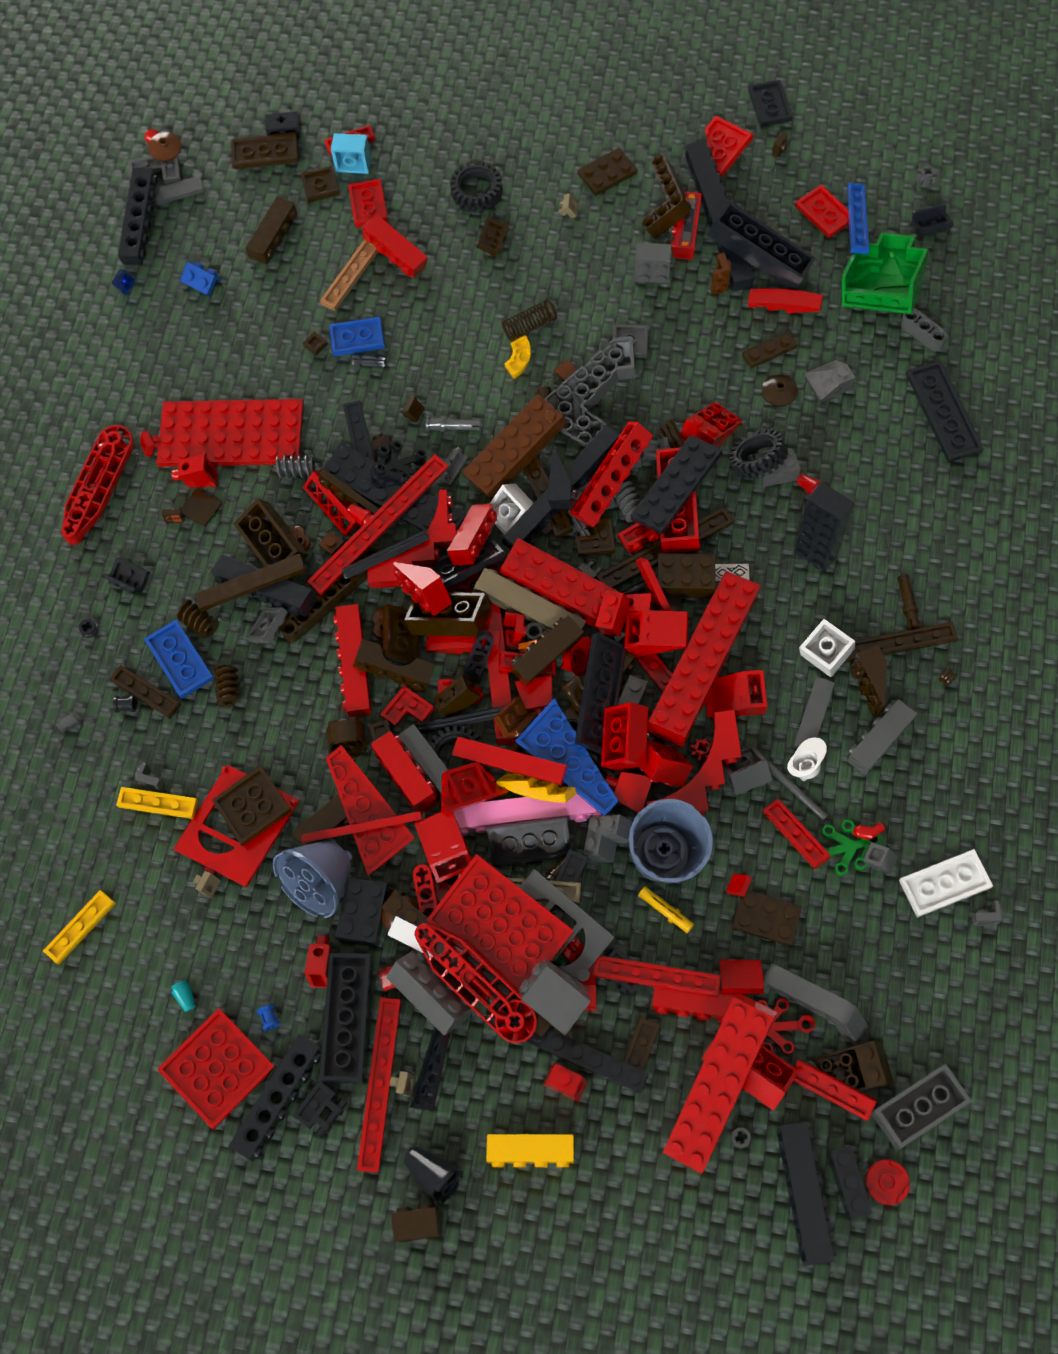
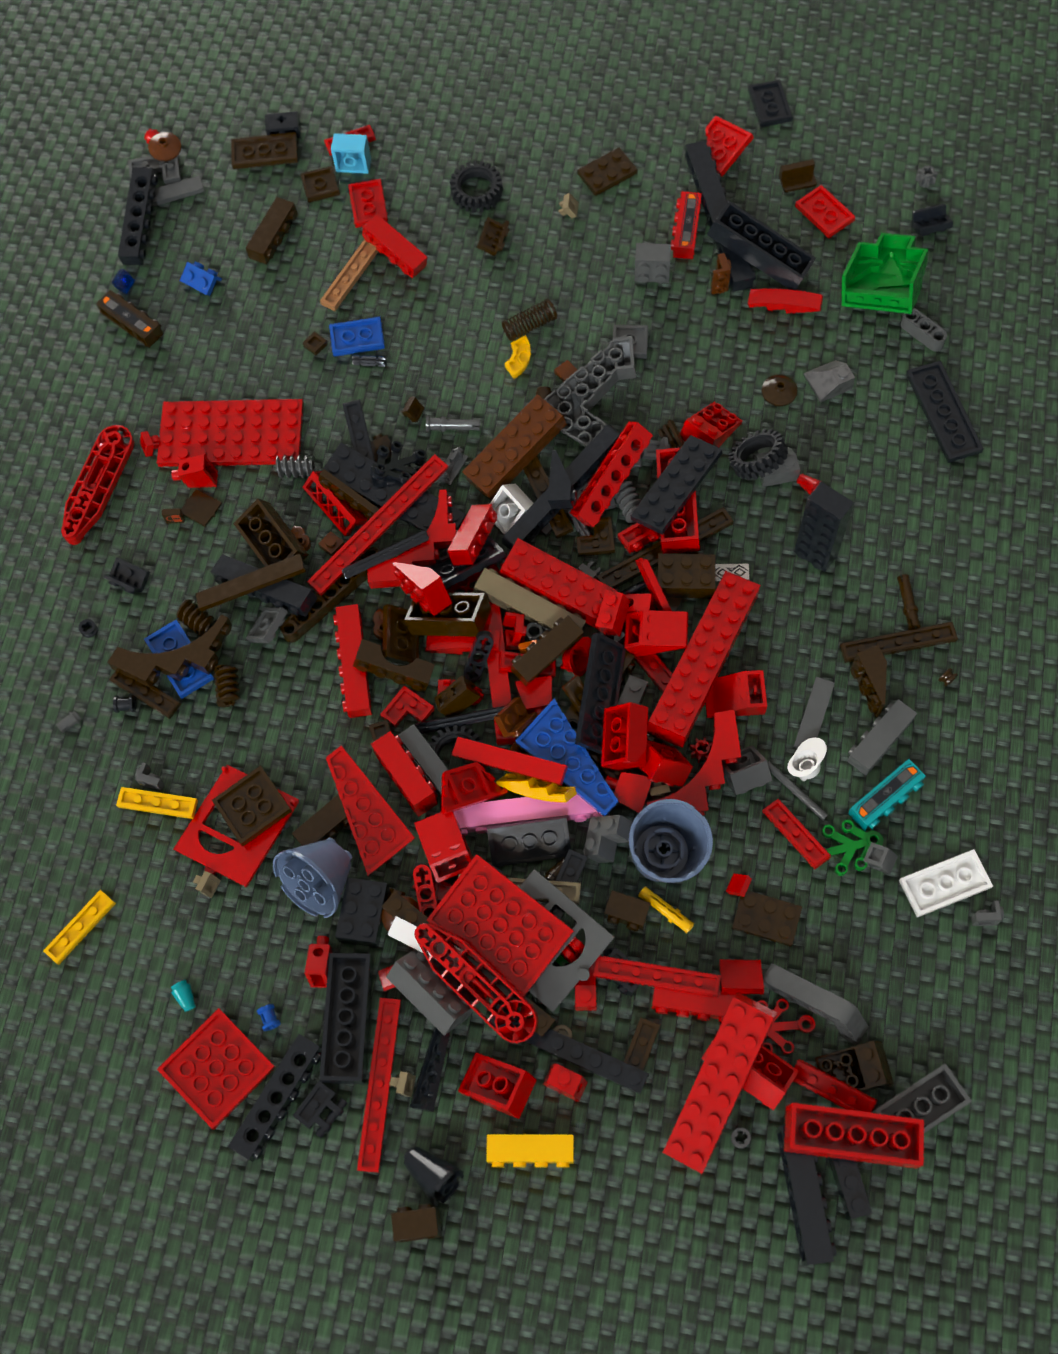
(130, 318): none -> dark brown brick
(198, 654): none -> dark brown arch
(313, 836): red tile -> none
(349, 734): dark brown brick -> none
(359, 514): red cone -> none
(497, 1085): none -> red slope
(555, 995): dark grey slope -> none
(626, 911): none -> dark brown brick
(658, 791): none -> dark tan tile
(677, 202): dark brown beam -> none
(769, 350): dark brown plate -> none
(780, 145): dark brown plate -> none
(797, 176): none -> dark brown panel
(827, 647): white brick -> none
(854, 1135): none -> red brick
(857, 218): blue tile -> none
(868, 833): red arm -> none
(886, 795): none -> teal brick
(887, 1182): red tile -> none

